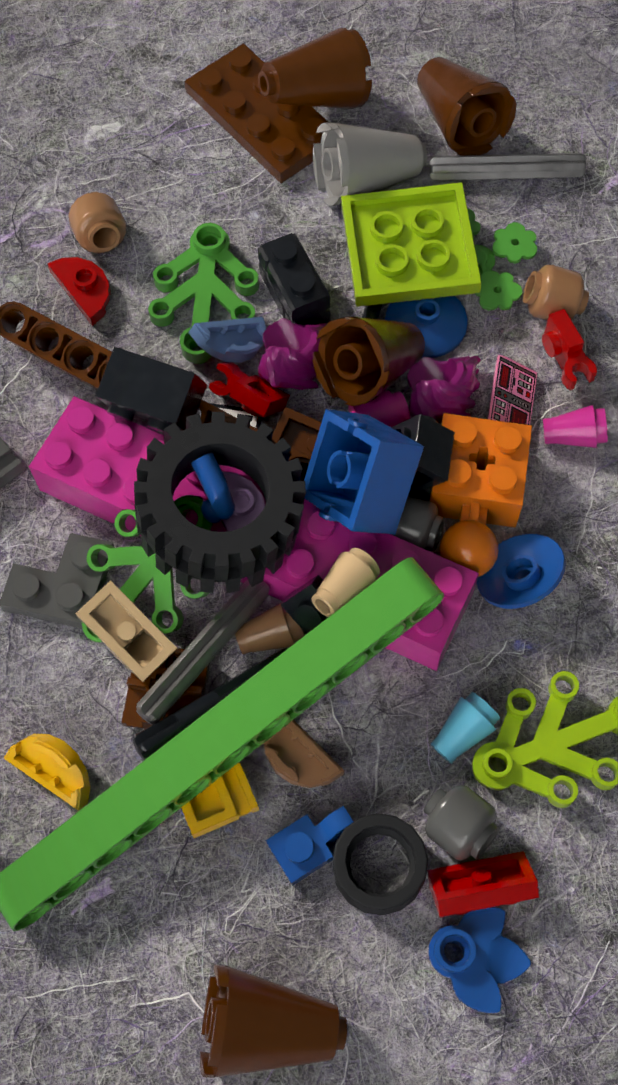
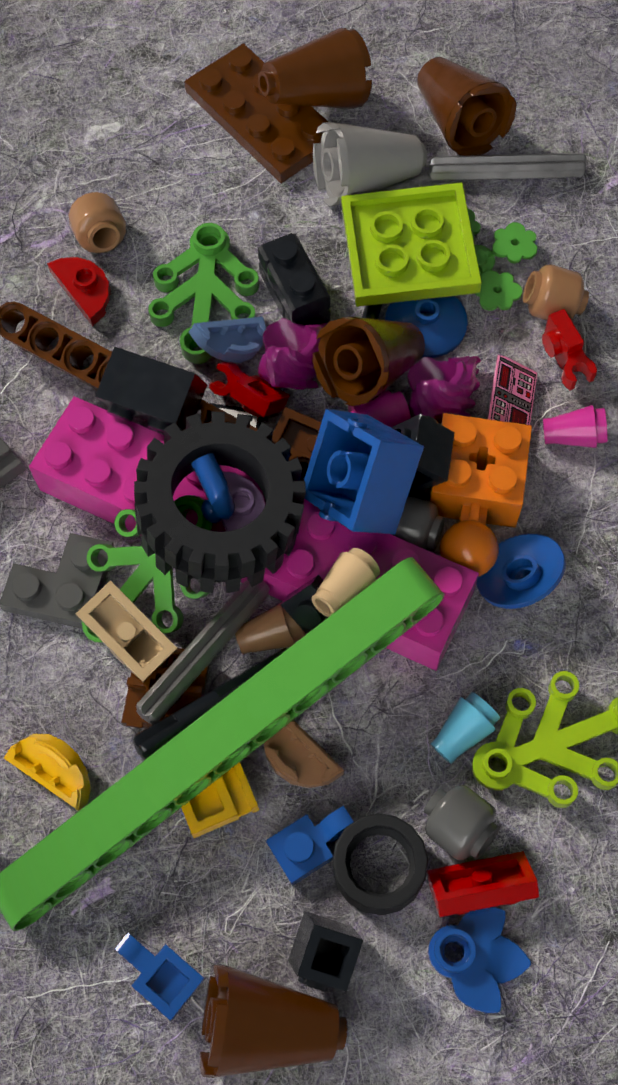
(164, 978): none -> blue plate
(324, 952): none -> black brick

